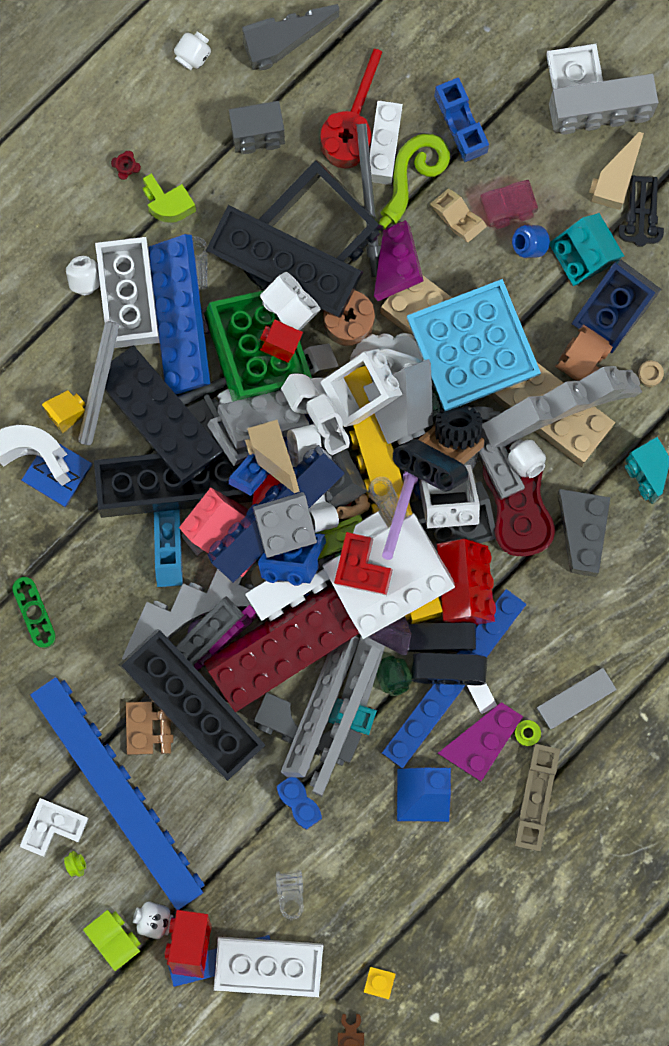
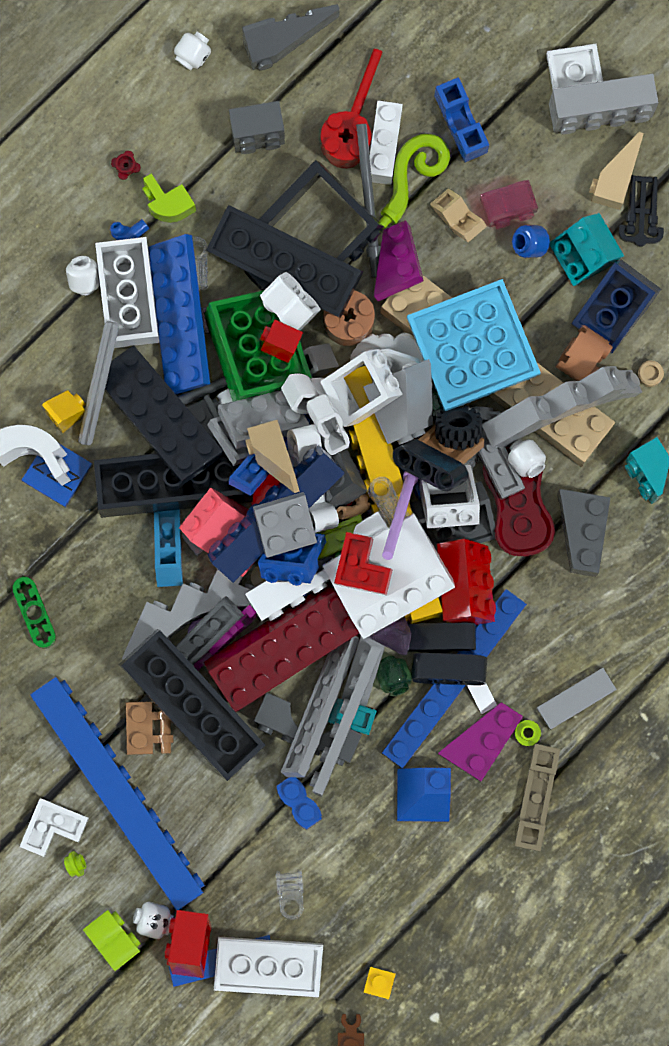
(123, 232): none -> blue arm

